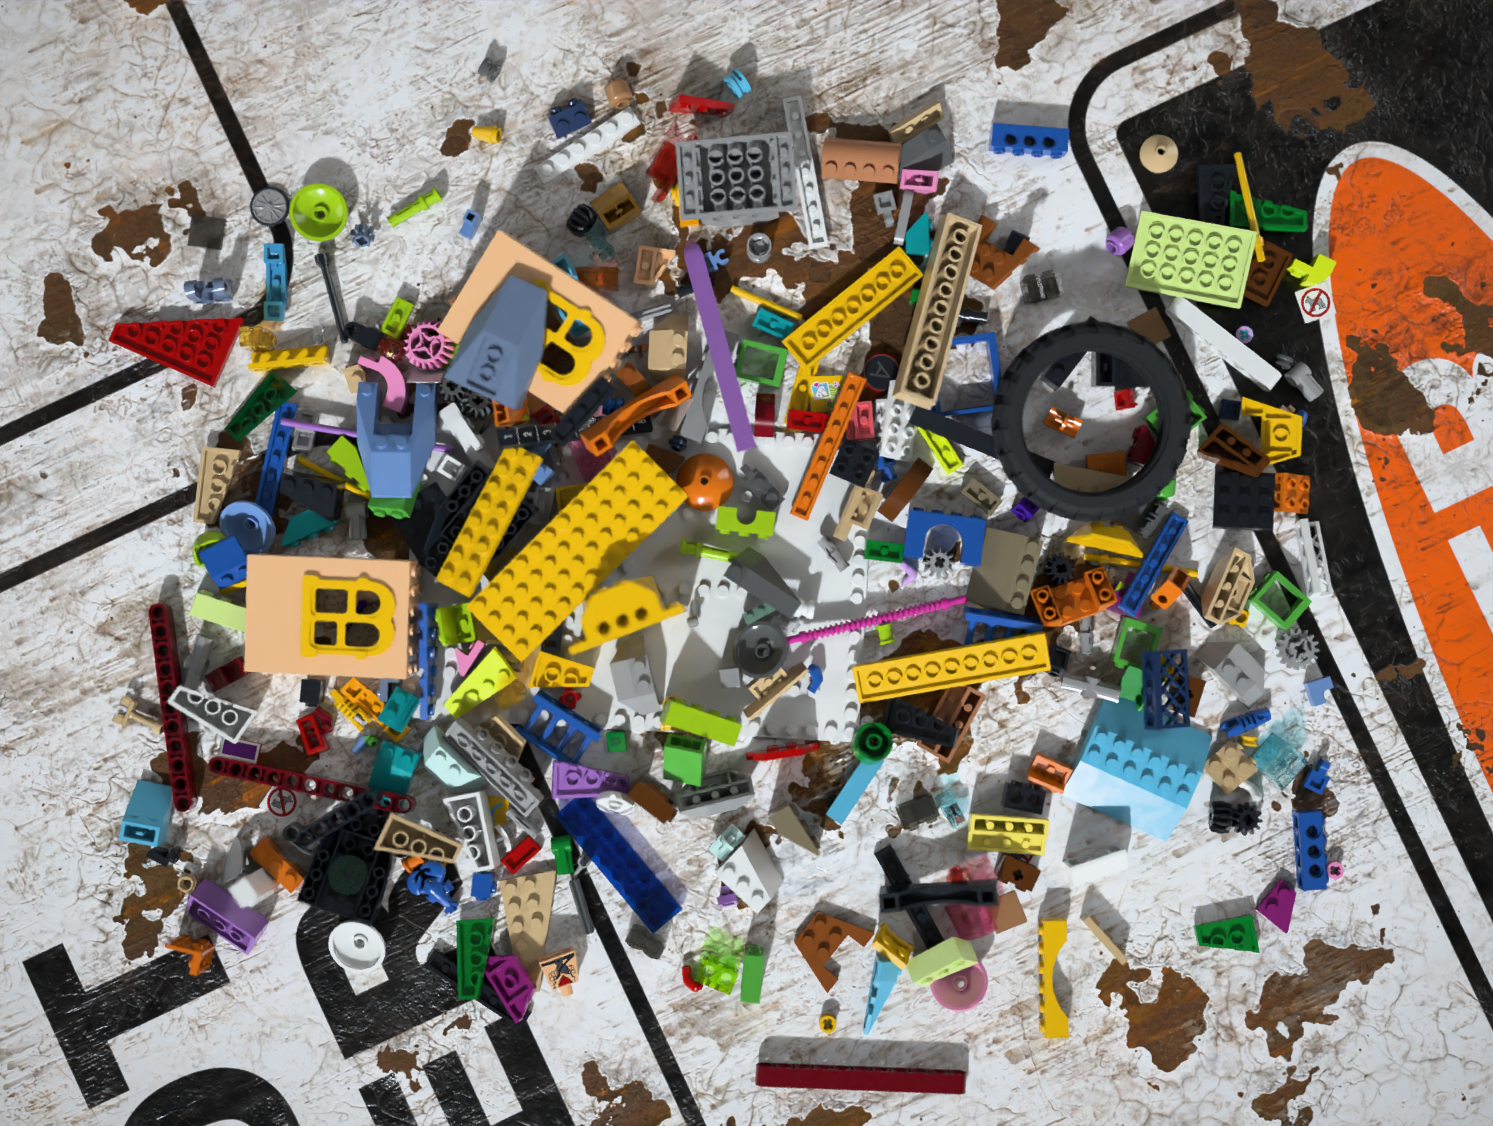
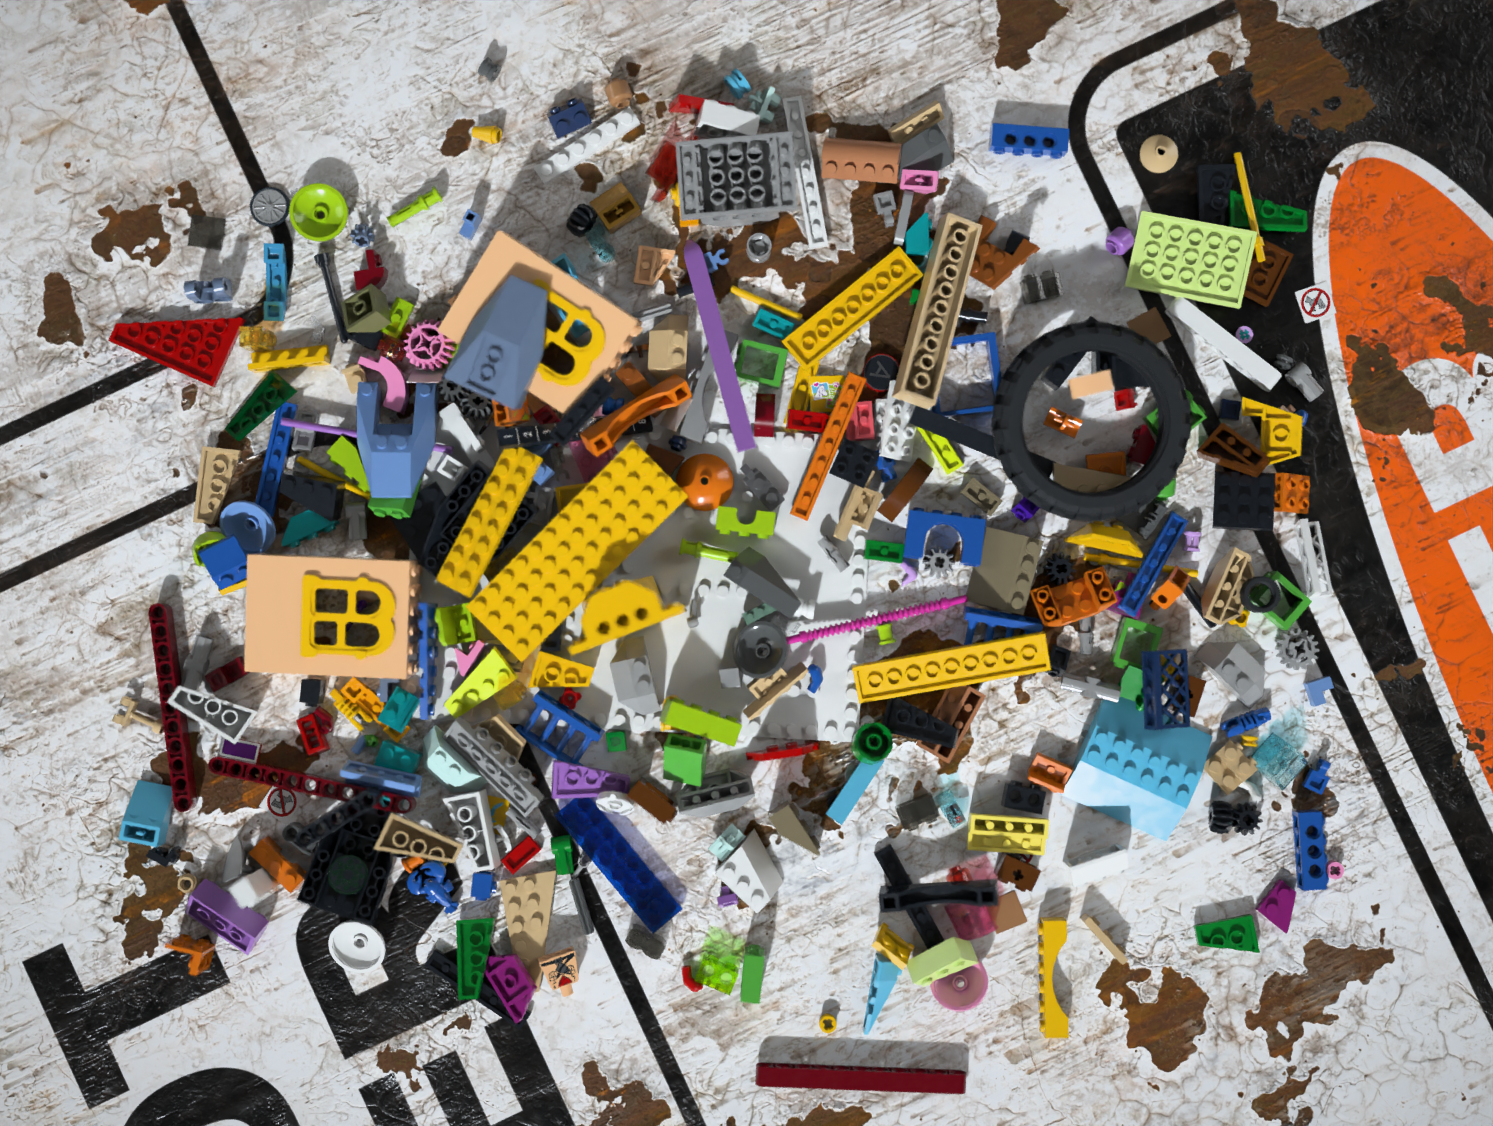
(219, 610): yellowish green wedge -> none
(366, 310): none -> olive slope
(374, 274): none -> dark red brick
(381, 777): none -> medium blue fence
(600, 277): clear orange slope -> none
(724, 121): none -> white slope
(768, 97): none -> light aqua hips
(822, 938): dark orange wing -> none
(1091, 384): none -> light nougat slope
(1188, 539): none -> lavender bush
(1275, 594): none -> black tyre
(1318, 270): neon yellow brick -> none

